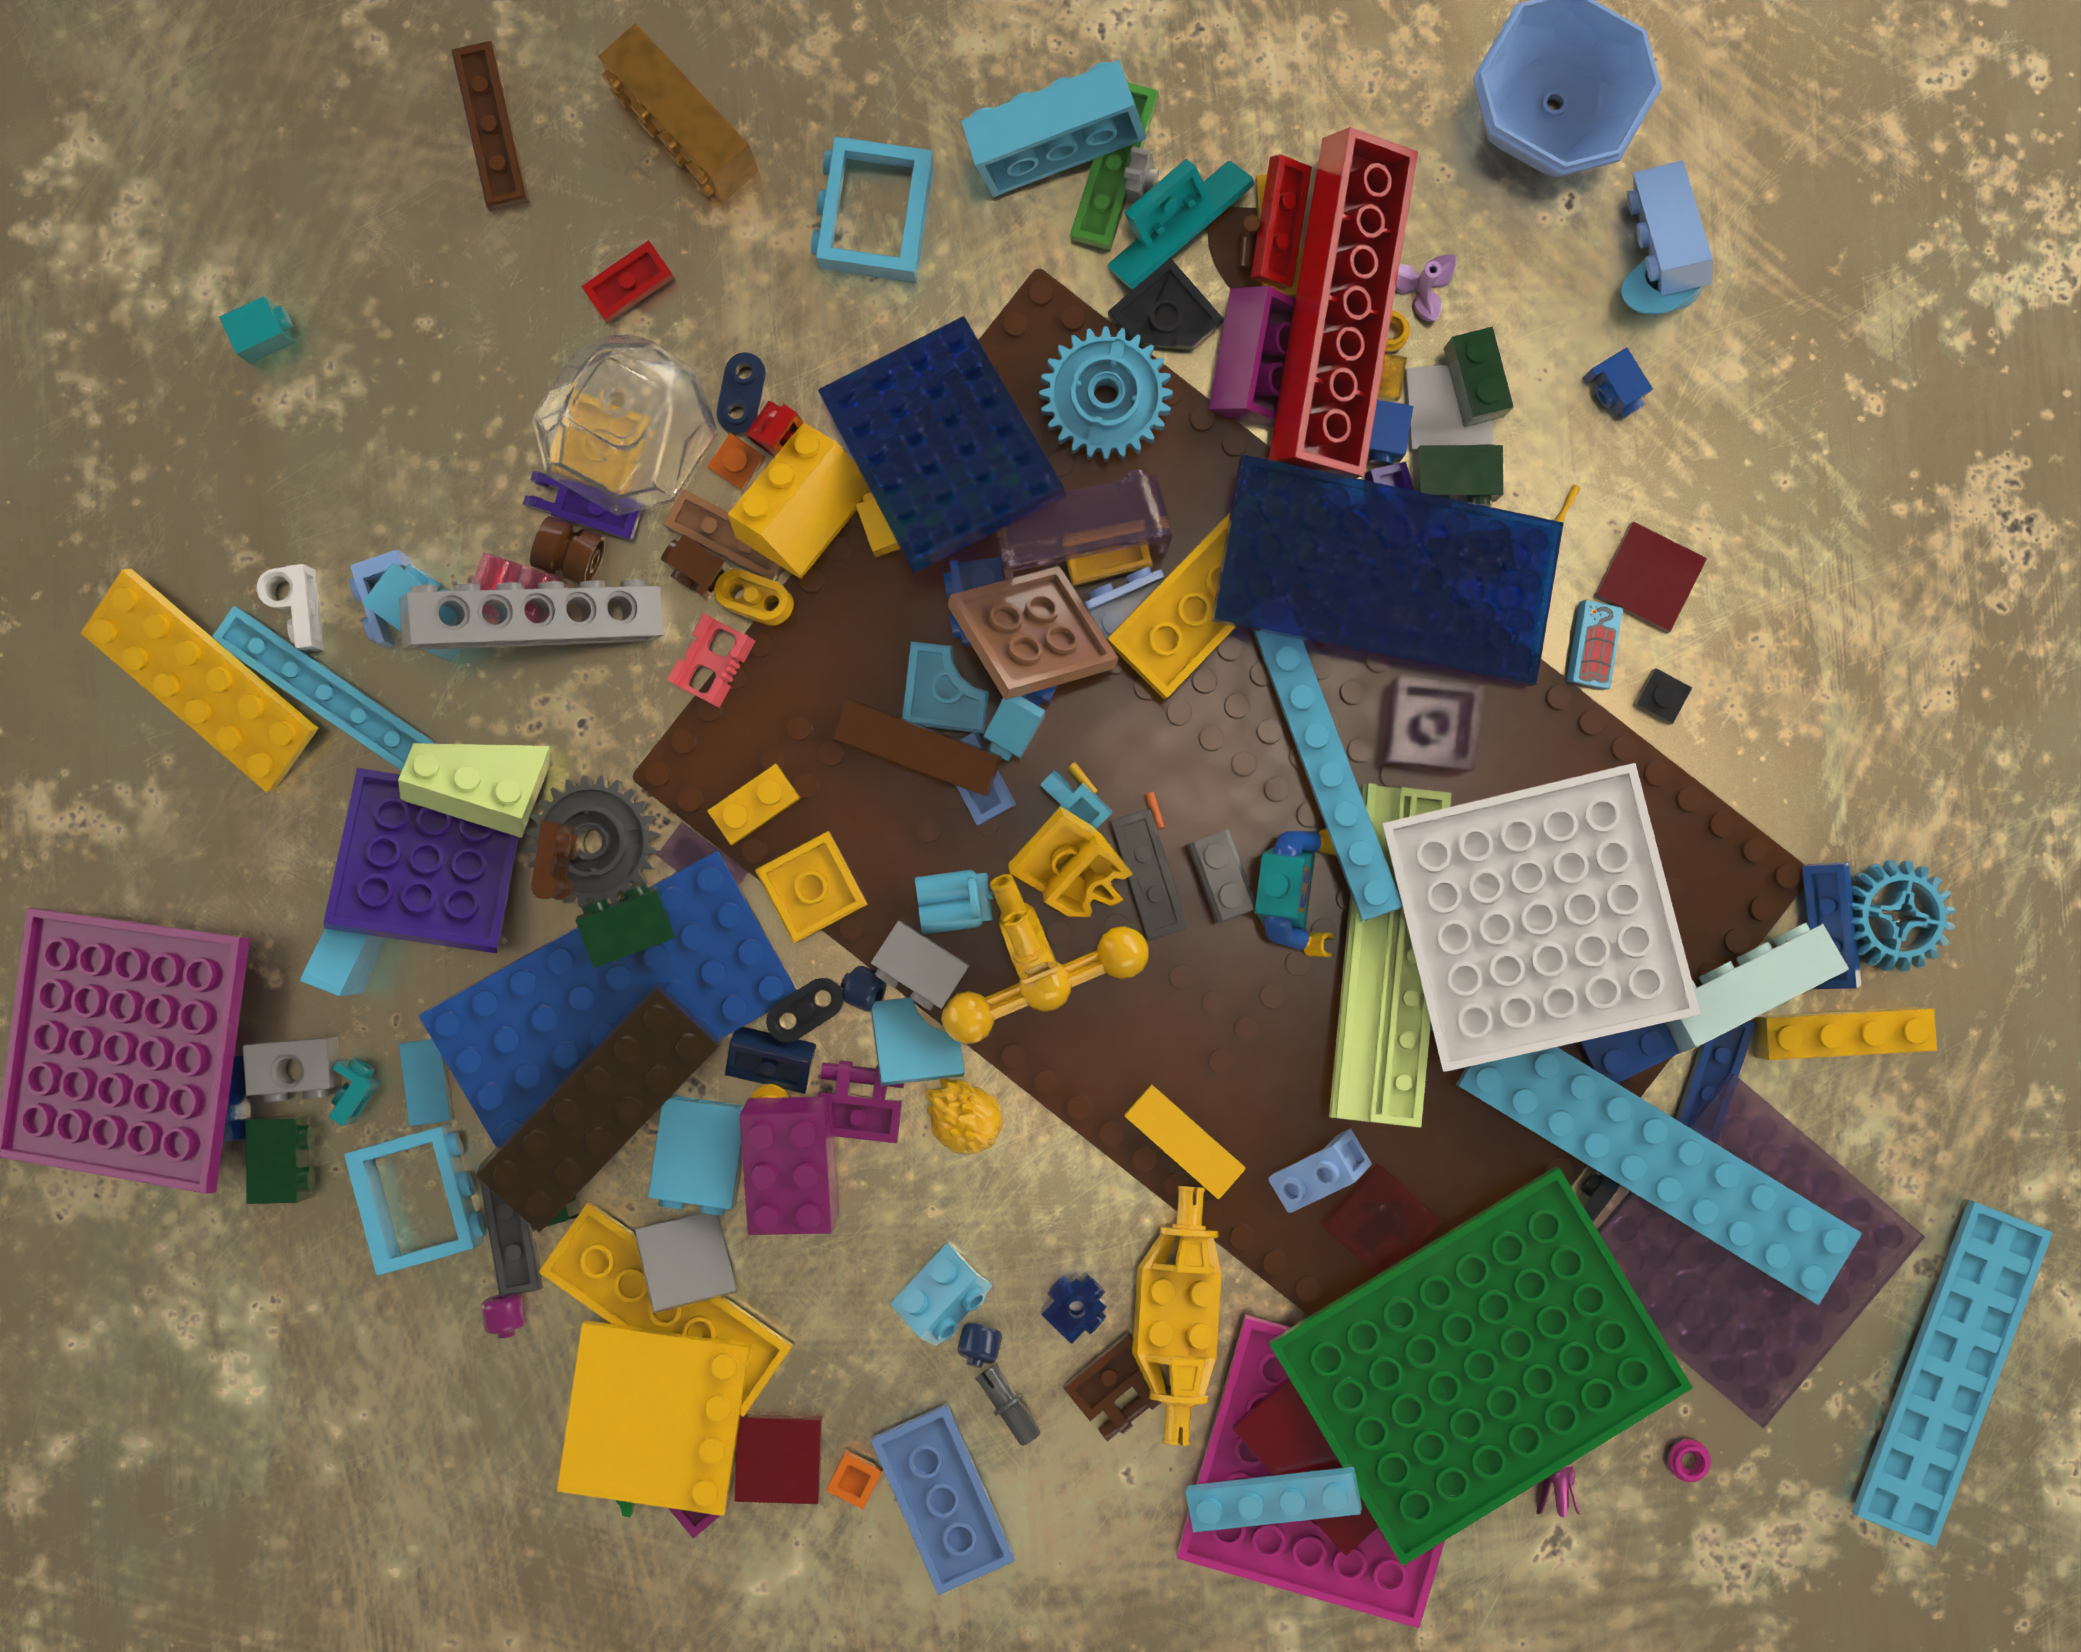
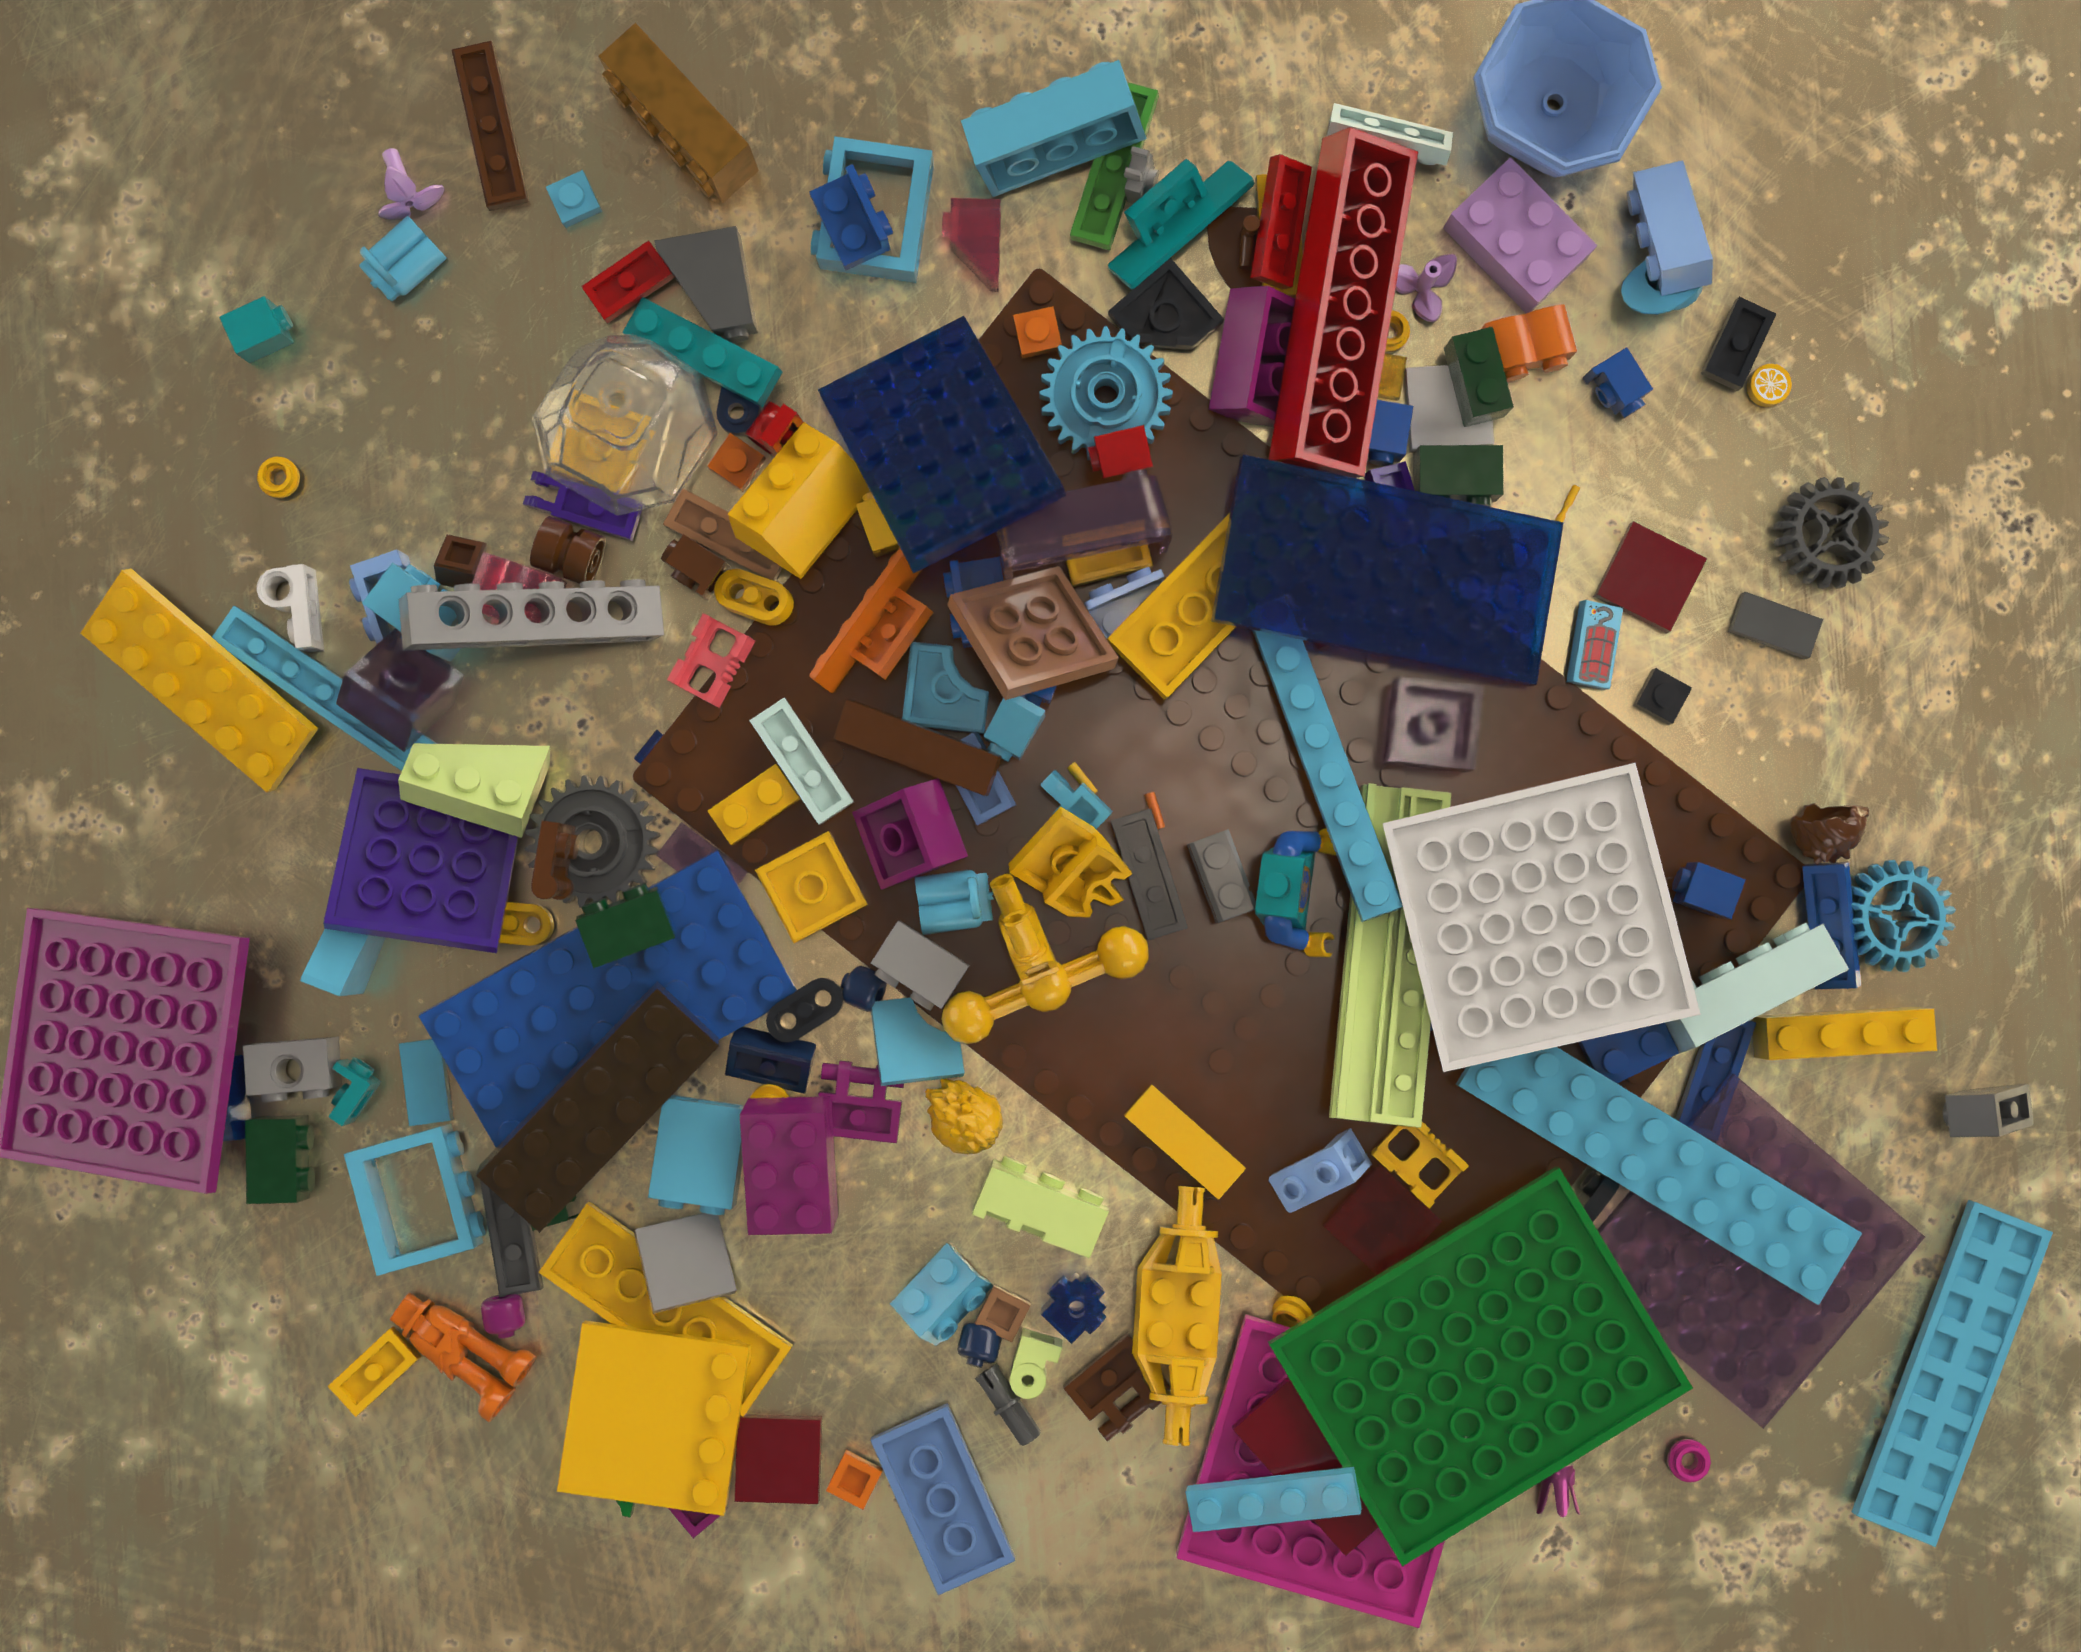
(268, 471): none -> yellow plate
(374, 1371): none -> yellow plate
(399, 690): none -> clear purple brick
(401, 259): none -> medium azure piece
(402, 190): none -> lavender plant
(445, 1341): none -> orange piece
(458, 560): none -> reddish brown slope
(515, 924): none -> yellow plate
(573, 199): none -> medium azure plate
(648, 746): none -> clear blue piece
(706, 352): none -> teal plate
(715, 279): none -> dark grey slope
(802, 761): none -> light aqua plate
(851, 219): none -> blue bracket
(877, 629): none -> orange bracket
(909, 833): none -> magenta slope
(975, 236): none -> clear pink slope
(1003, 1312): none -> medium nougat plate
(1029, 1362): none -> yellowish green leg
(1037, 332): none -> orange plate
(1041, 1206): none -> yellowish green wedge
(1120, 452): none -> red brick
(1290, 1311): none -> yellow plate
(1409, 1169): none -> yellow piece
(1431, 143): none -> light aqua plate
(1519, 236): none -> lavender brick
(1534, 341): none -> orange brick
(1707, 890): none -> blue brick
(1738, 343): none -> black plate
(1769, 385): none -> yellow tile
(1775, 625): none -> dark grey tile
(1829, 831): none -> reddish brown hair
(1844, 543): none -> dark grey gear
(1988, 1111): none -> dark grey slope

